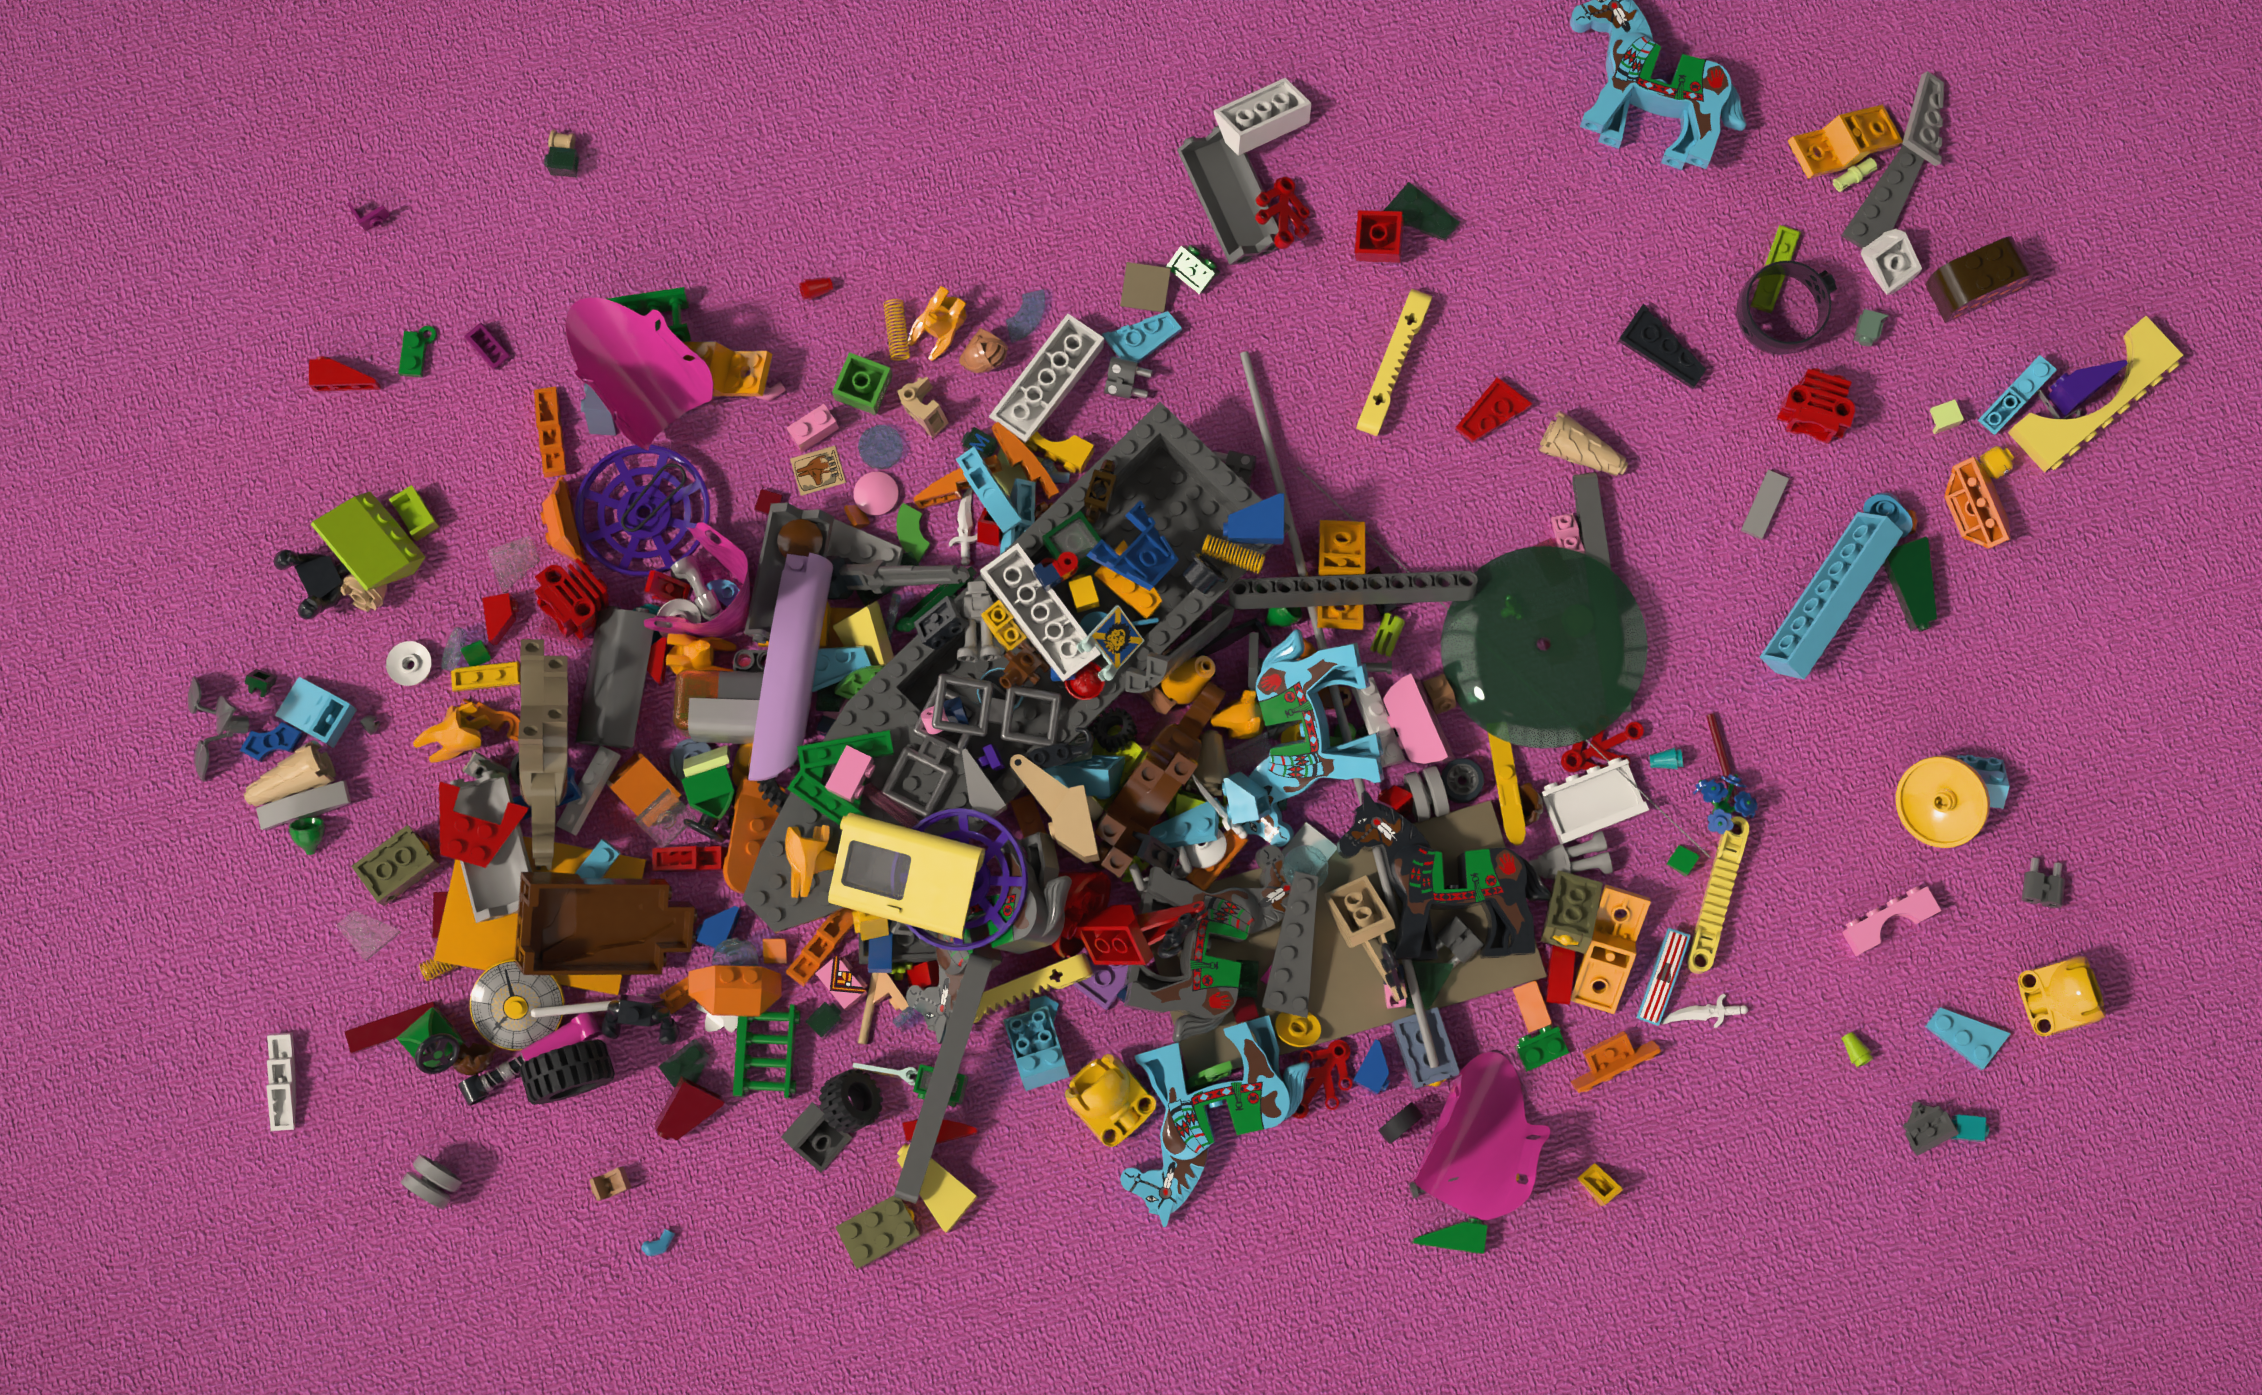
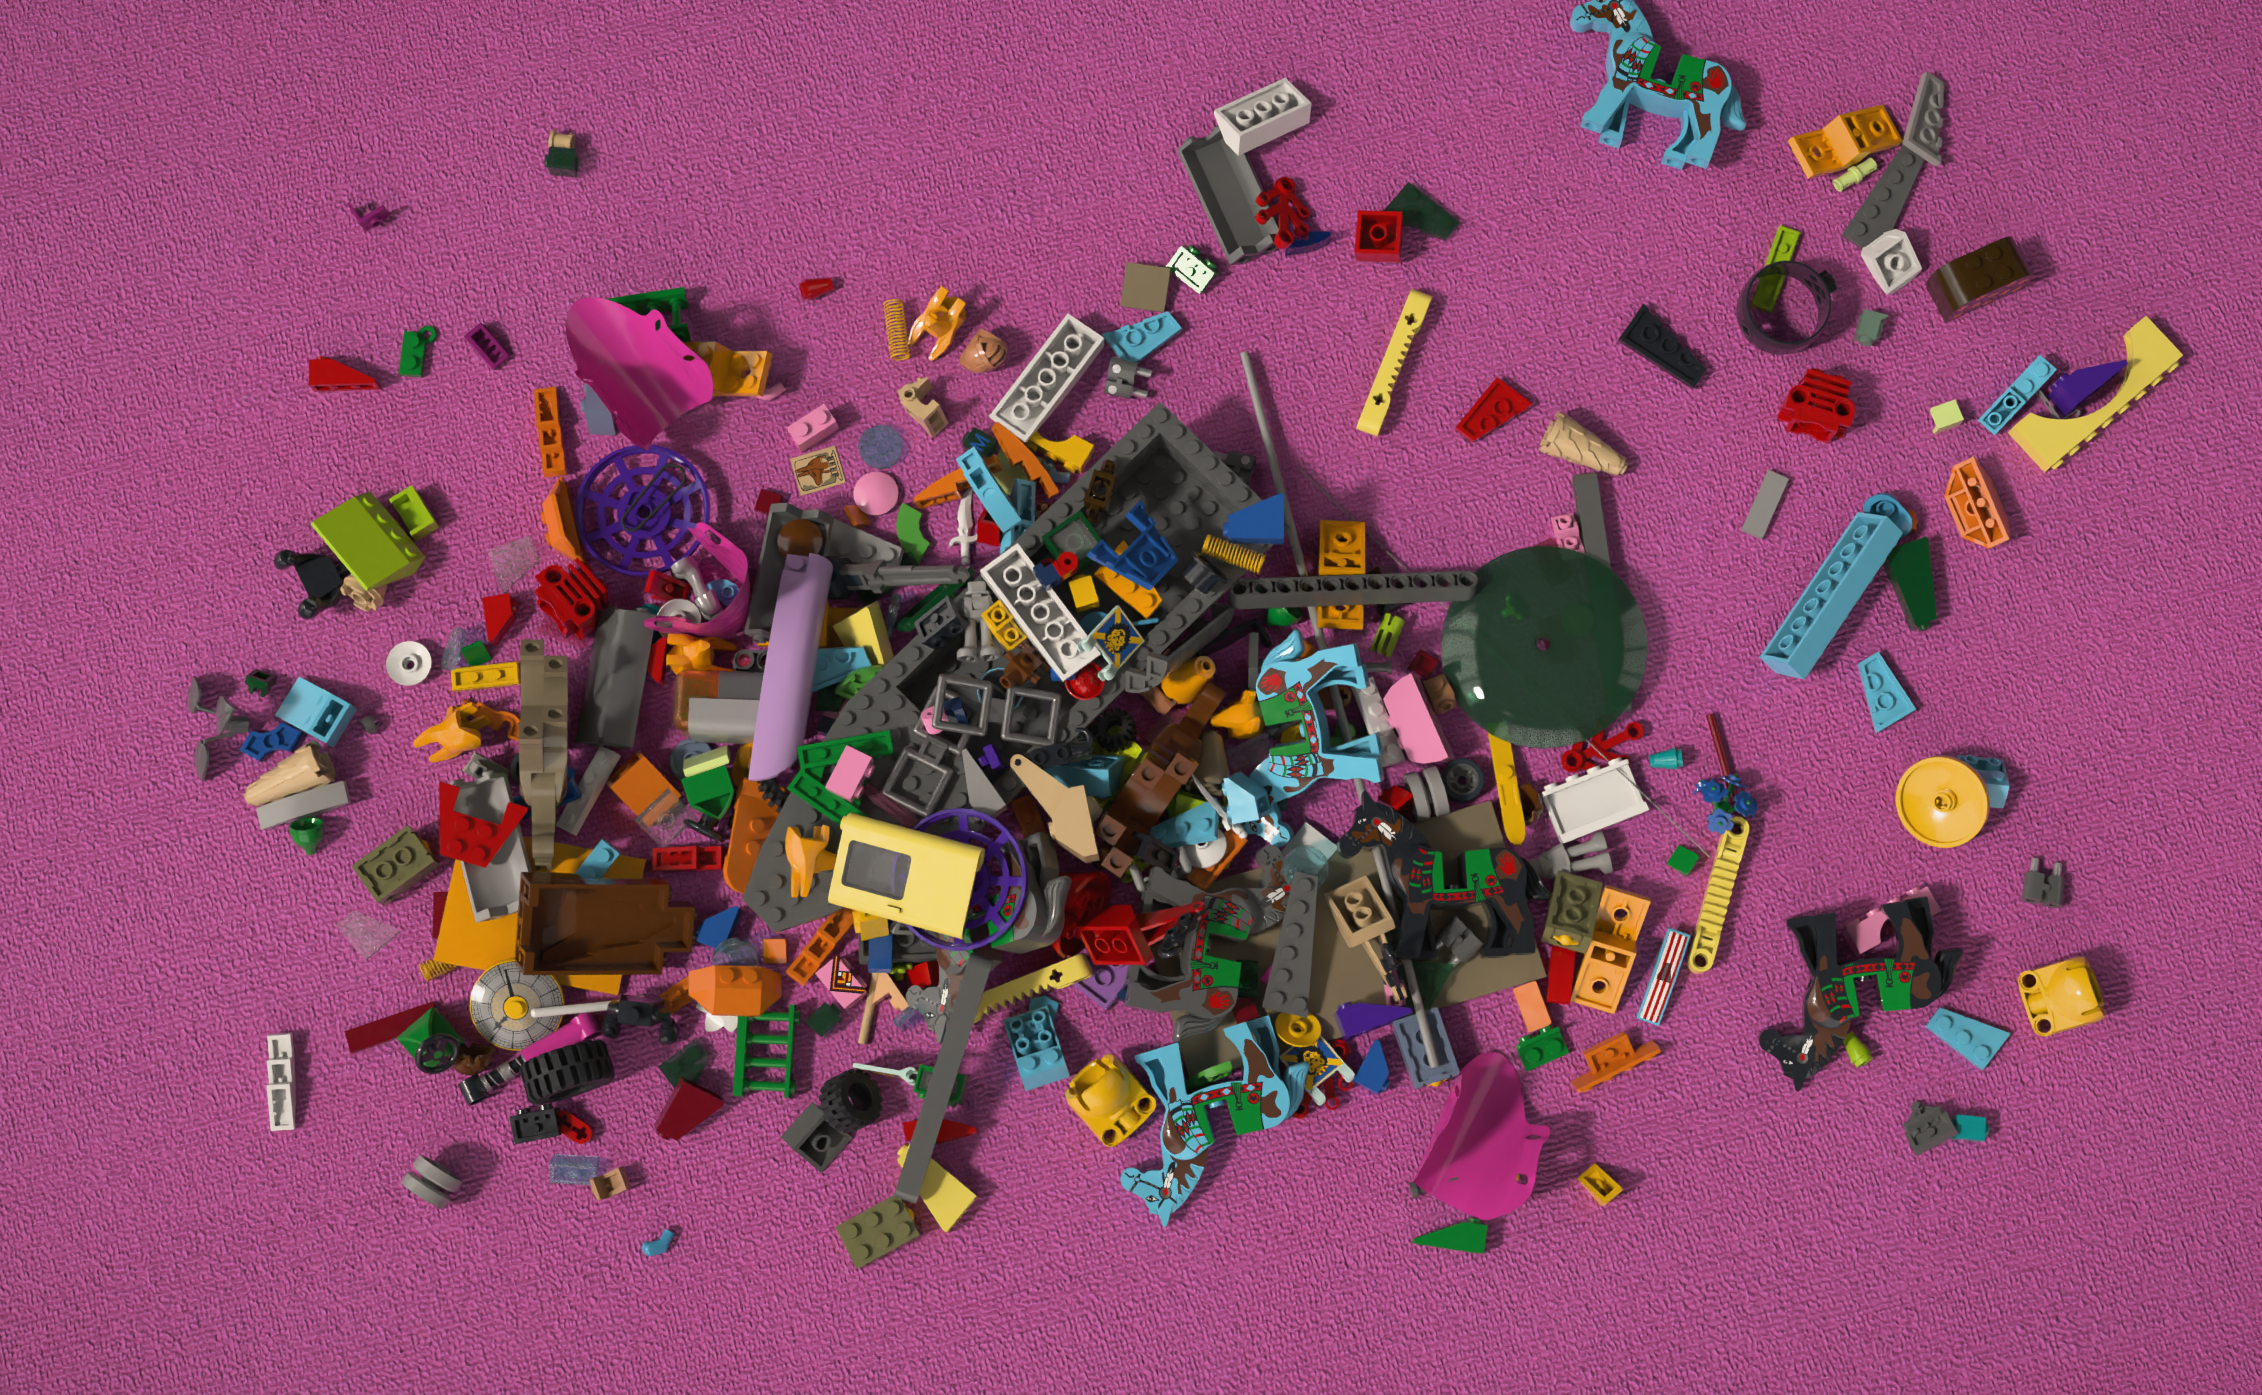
(536, 1124): none -> black bracket
(573, 1169): none -> clear light blue slope
(576, 1122): none -> red beam
(862, 383): bright green brick -> none
(1028, 316): clear light blue tile -> none
(1315, 241): none -> clear blue slope
(1322, 1062): none -> flag
(1363, 1018): none -> dark purple slope
(1400, 1123): black tyre -> none
(1423, 664): none -> dark red tile
(1705, 1012): white piece -> none
(1830, 998): none -> black animal
(1883, 693): none -> medium azure wing
(1997, 461): yellow head -> none

